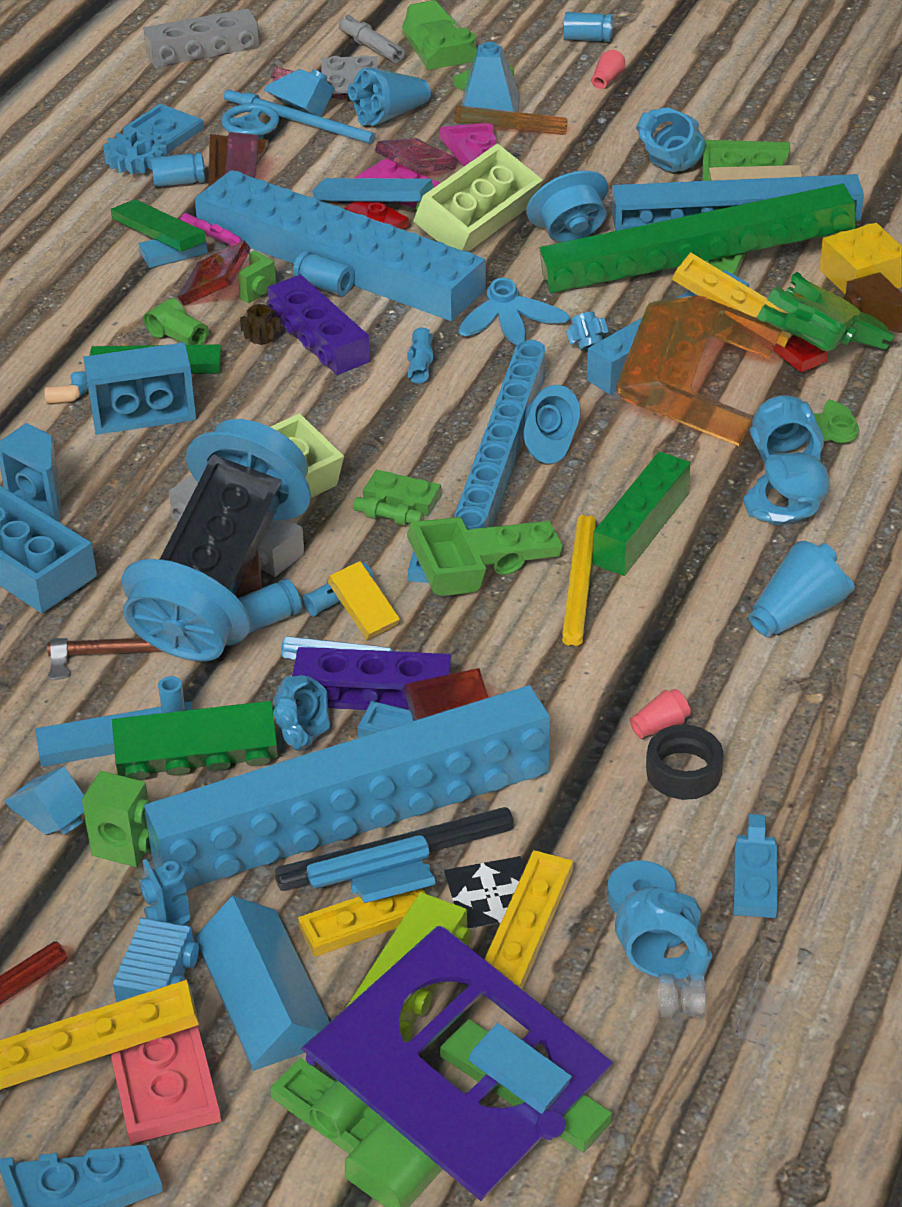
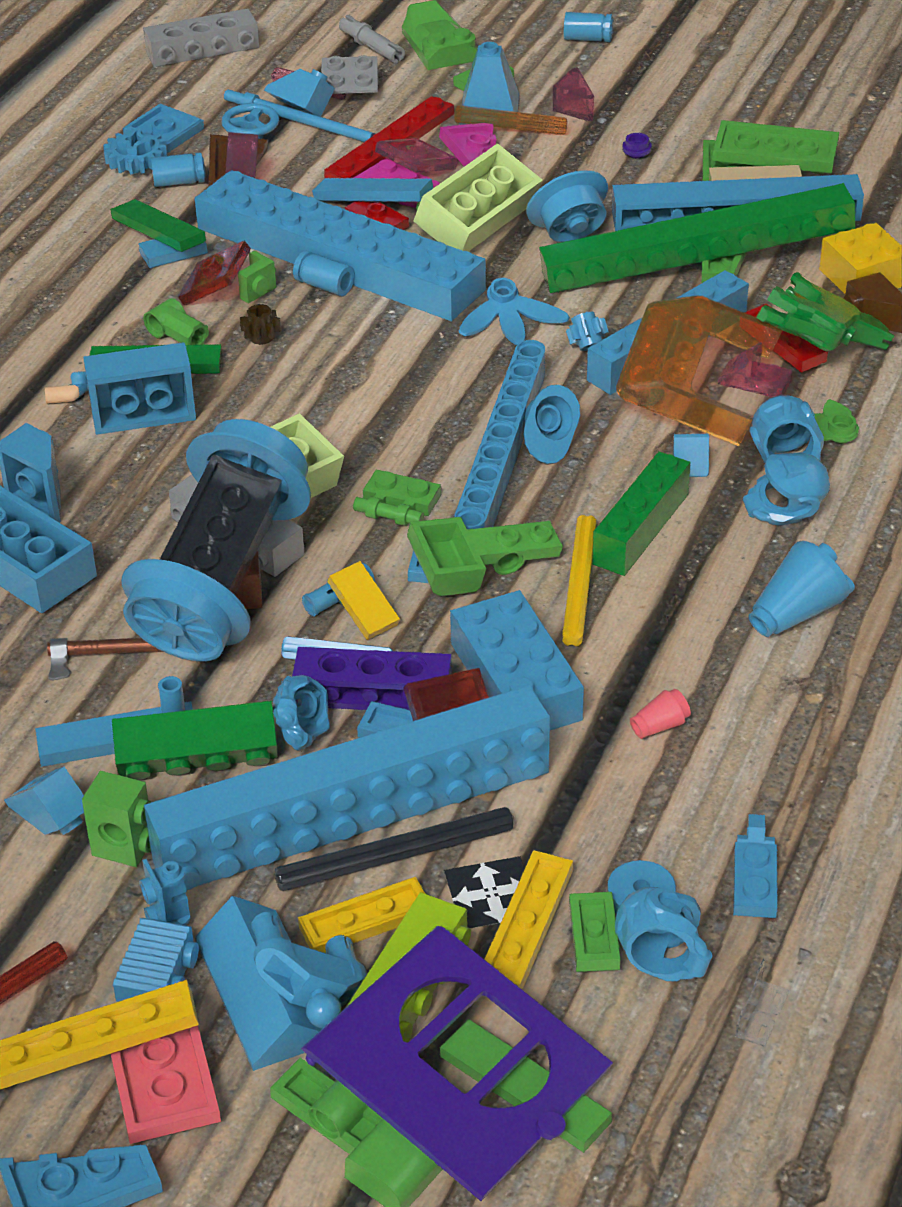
(214, 231): dark pink animal -> none
(272, 604): dark azure piece -> none
(306, 975): none -> dark azure connector
(319, 324): dark purple brick -> none
(367, 861): dark azure axle -> none
(385, 95): dark azure cone -> none
(392, 881): dark azure piece -> none
(410, 125): none -> red plate
(420, 355): dark azure pin -> none
(515, 652): none -> dark azure brick
(519, 1068): dark azure tile -> none
(573, 96): none -> clear pink slope
(594, 931): none -> bright green plate
(609, 67): coral cone -> none
(637, 145): none -> dark purple plate
(675, 145): dark azure helmet -> none
(678, 783): black tyre -> none
(691, 996): clear wheel -> none
(693, 449): none -> dark azure slope
(718, 286): yellow plate -> none
(751, 375): none -> clear pink slope
(775, 146): none -> bright green plate

